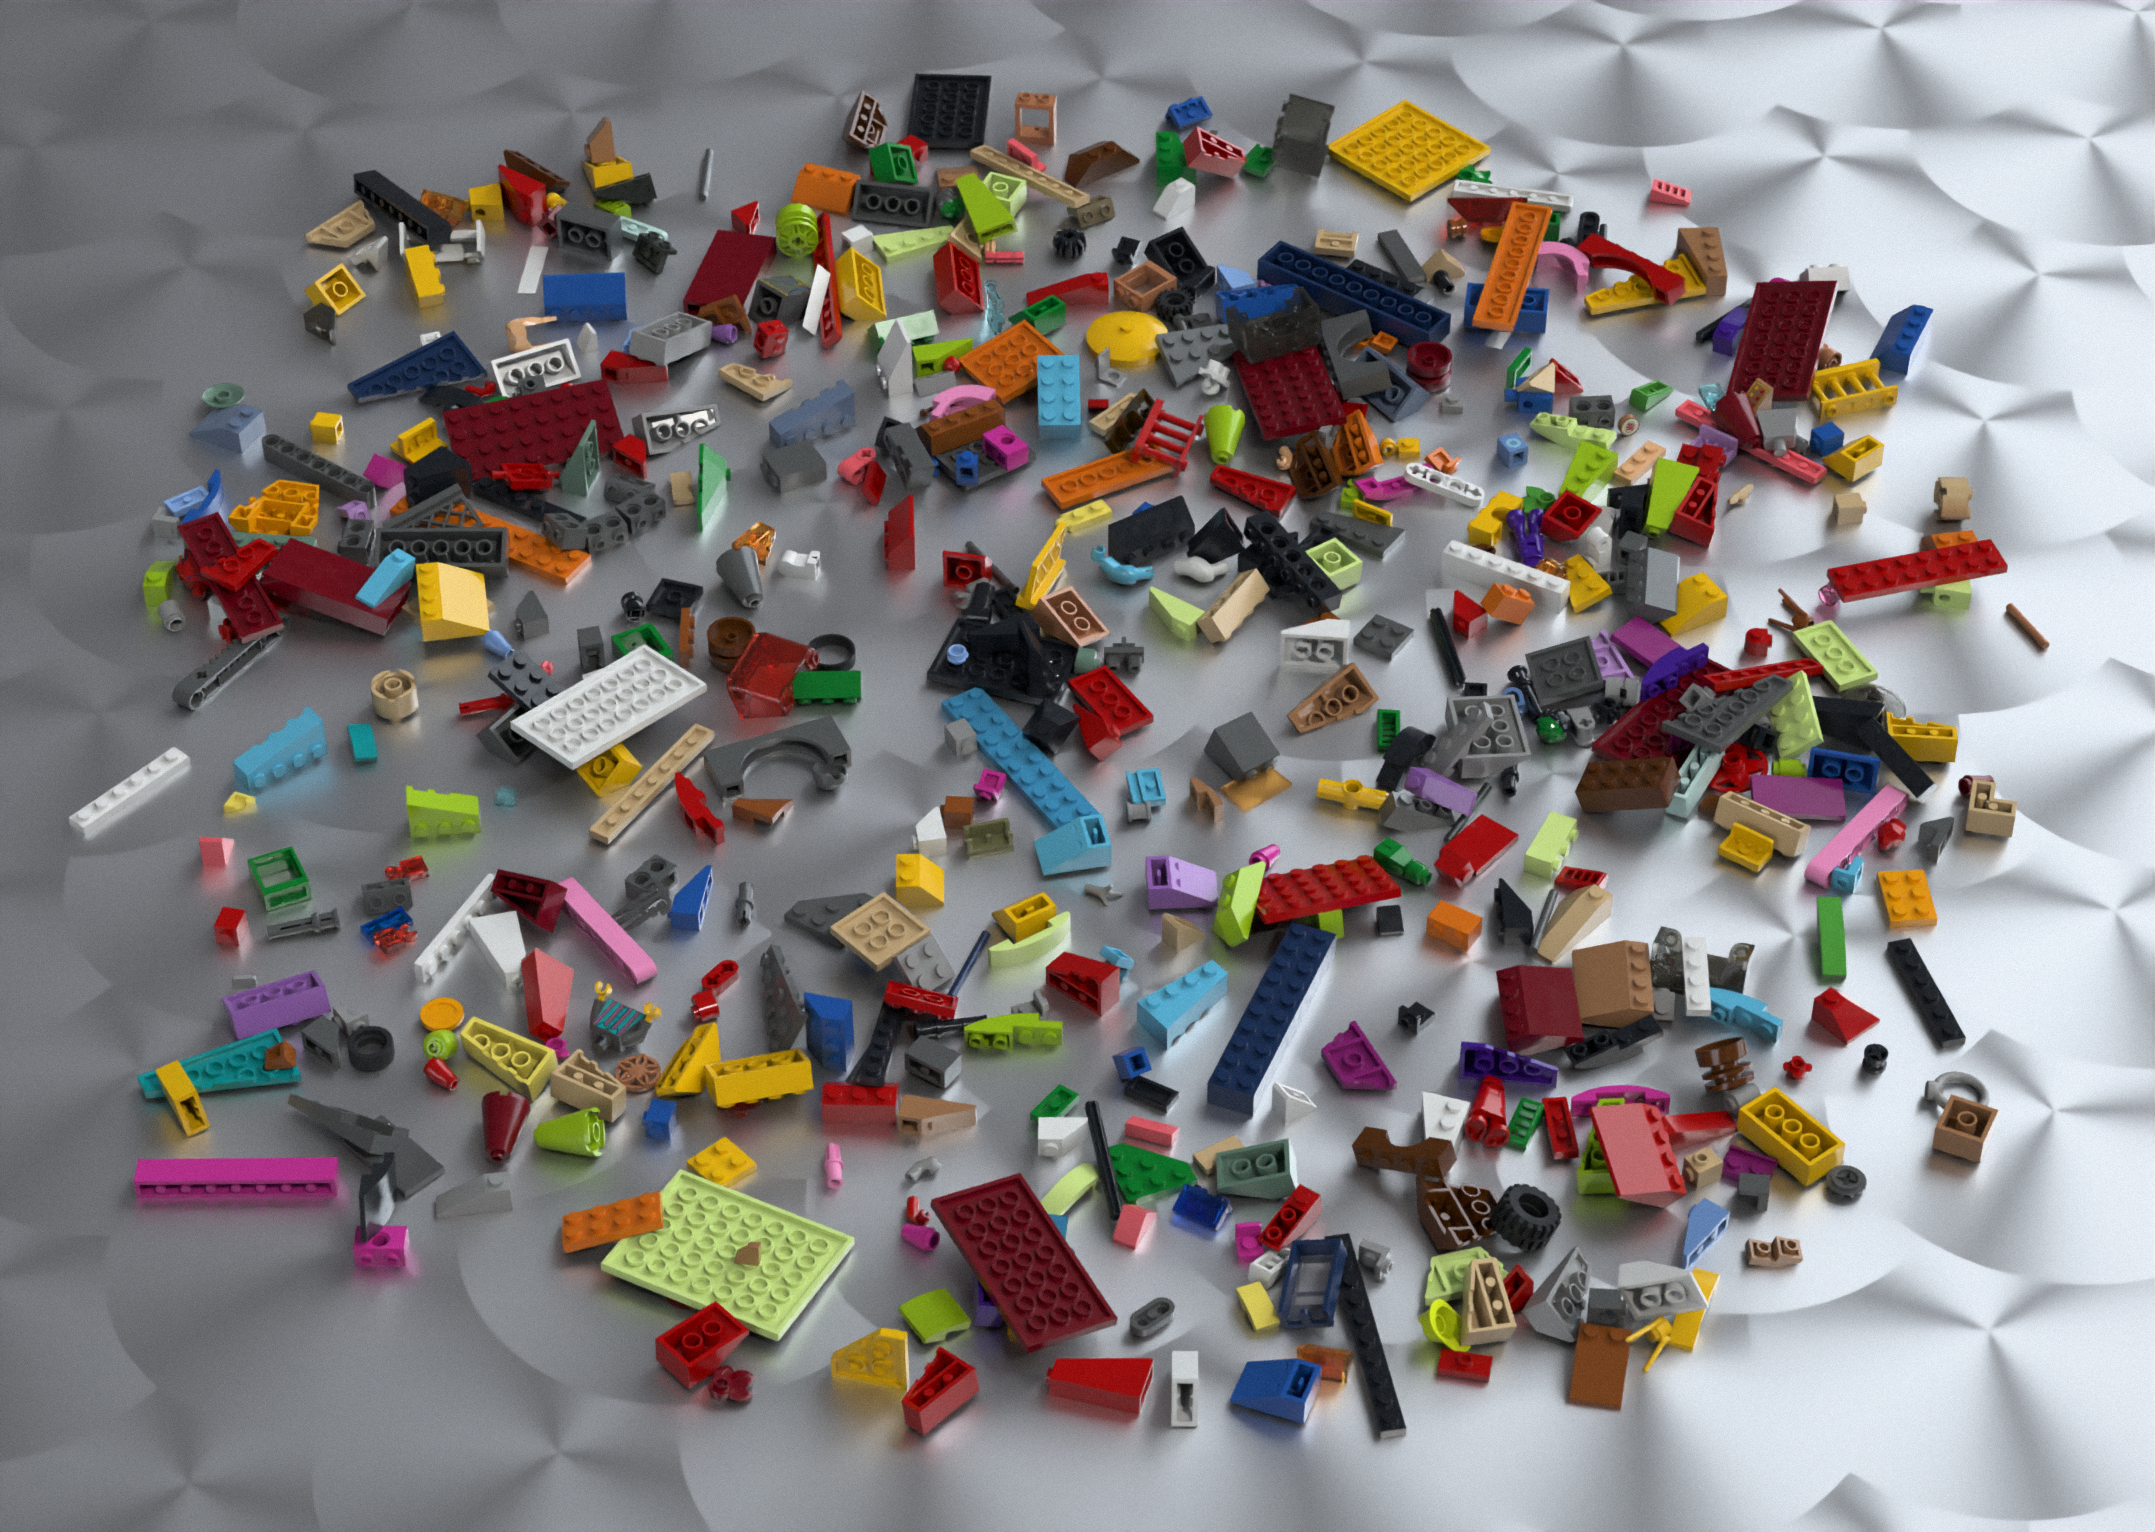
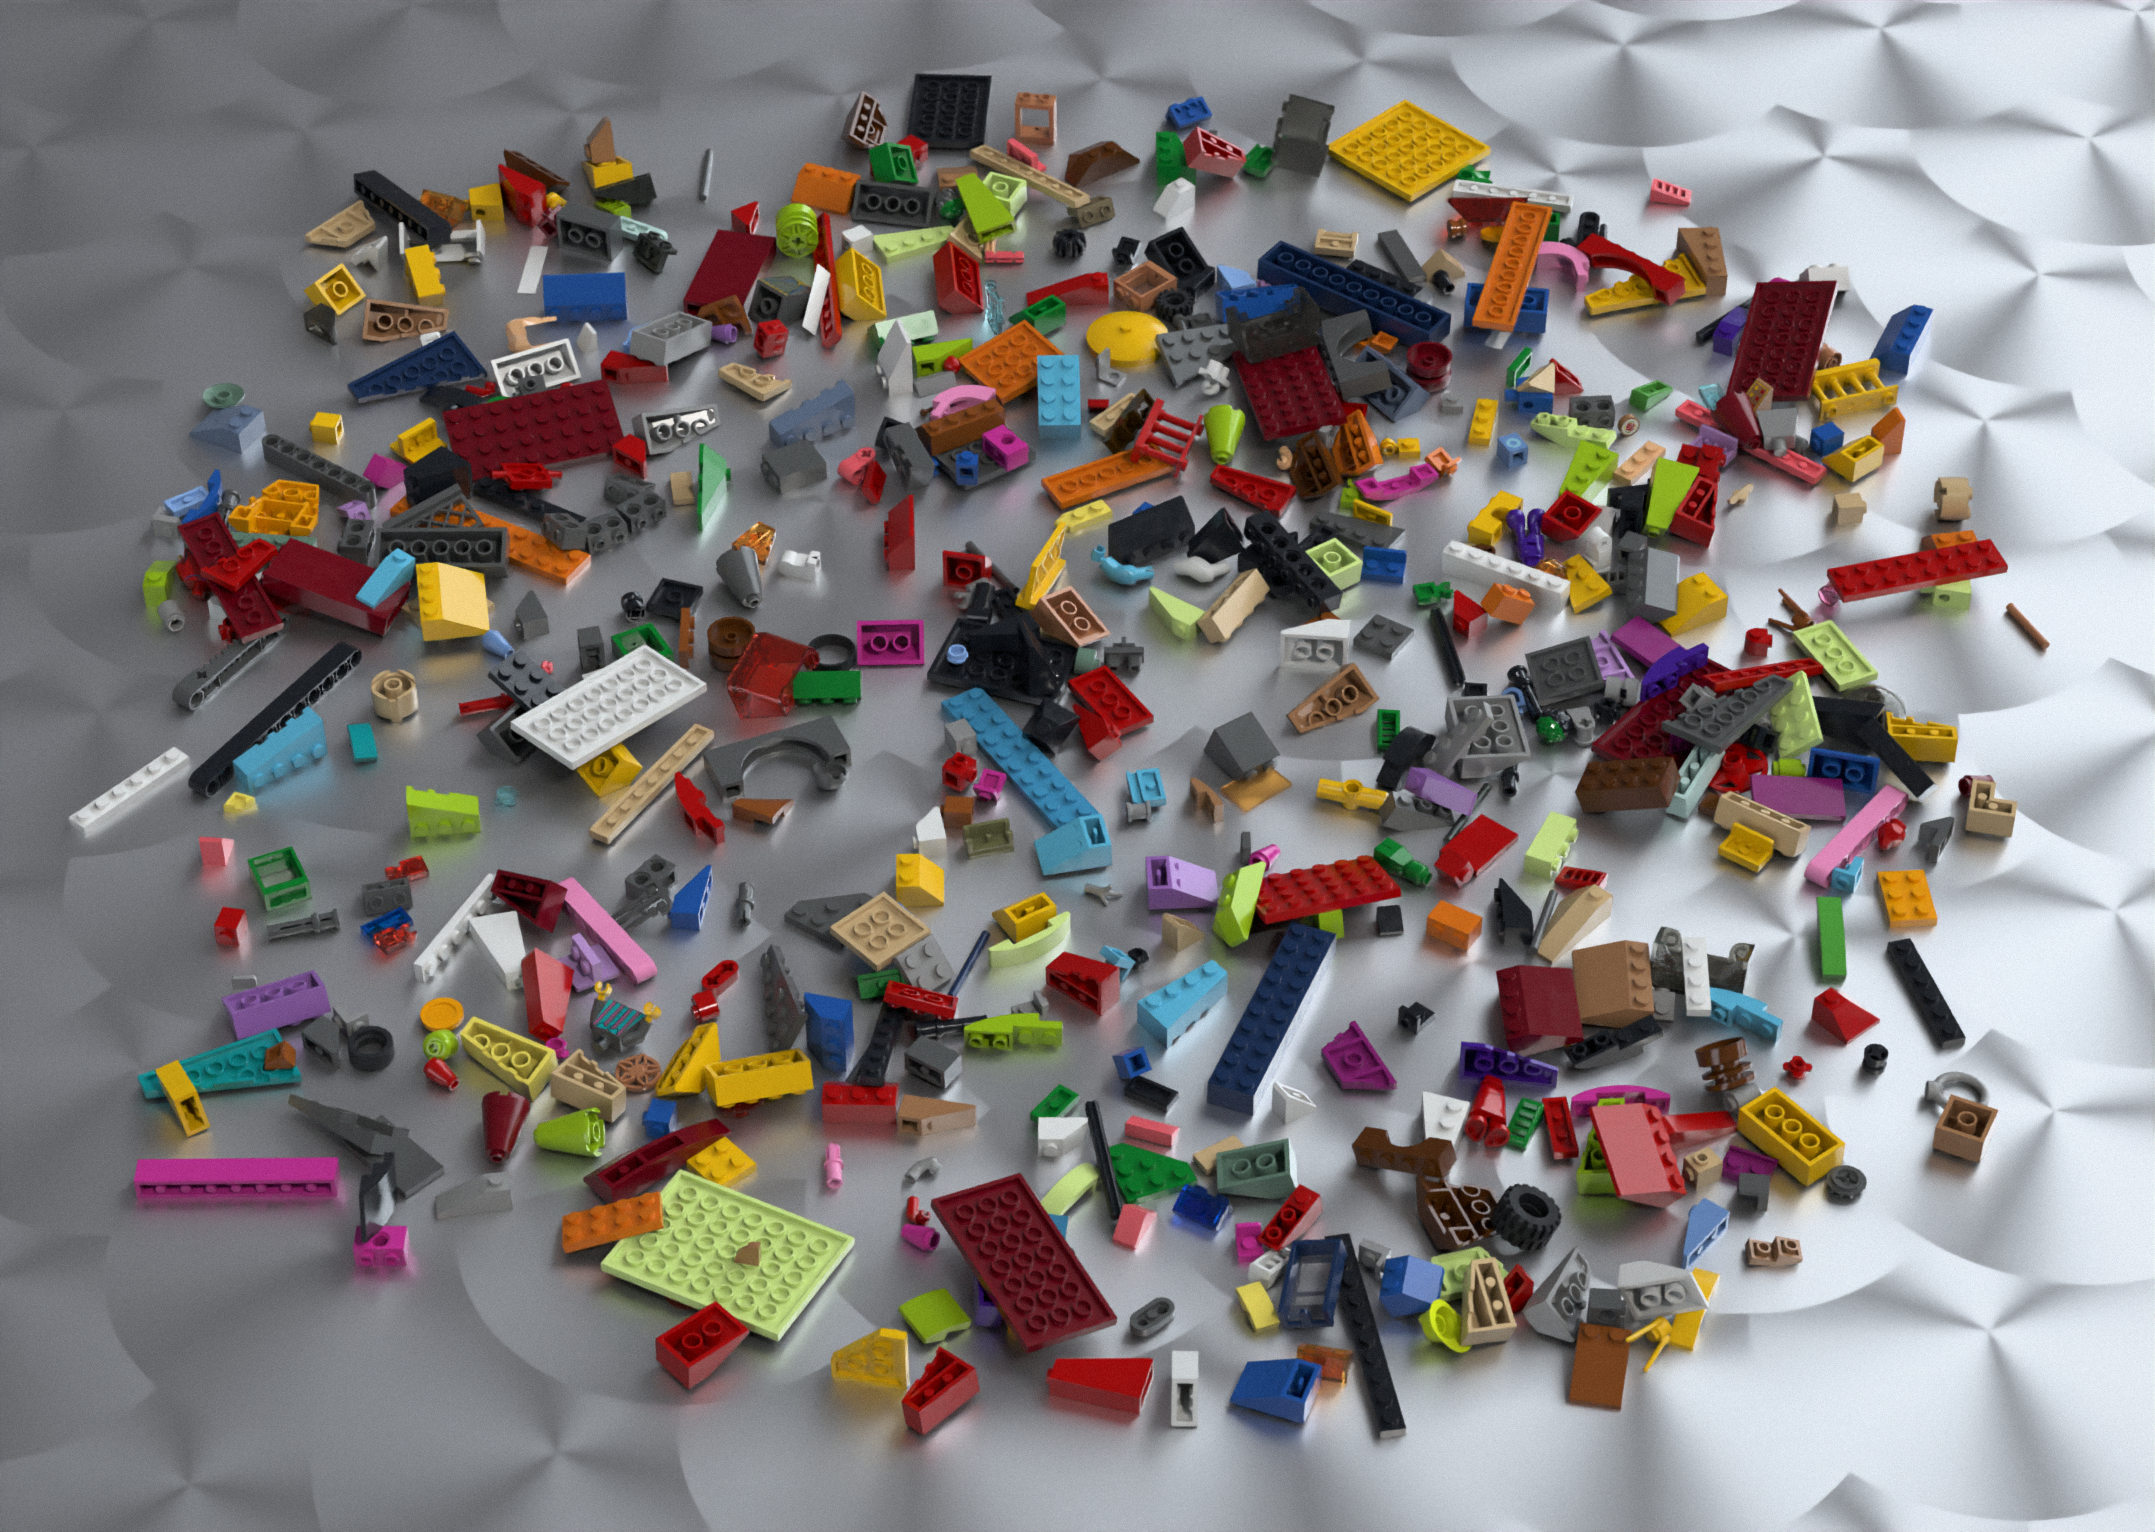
(228, 504): none -> dark grey pin
(302, 693): none -> black beam
(396, 320): none -> medium nougat wedge
(583, 465): sand green slope -> none
(588, 963): none -> lavender bracket
(648, 1164): none -> dark red wedge
(731, 1384): dark red plate -> none
(875, 983): none -> green panel
(890, 642): none -> dark pink slope
(959, 772): none -> red brick
(1140, 958): none -> black plate
(1245, 848): none -> dark grey tile
(1383, 564): none -> blue bracket
(1410, 1285): none -> blue slope
(1430, 593): none -> green plate
(1445, 482): white beam -> none
(1465, 1365): red plate -> none
(1483, 421): none -> yellow plate
(1537, 498): bright green plate -> none
(1890, 432): none -> orange slope

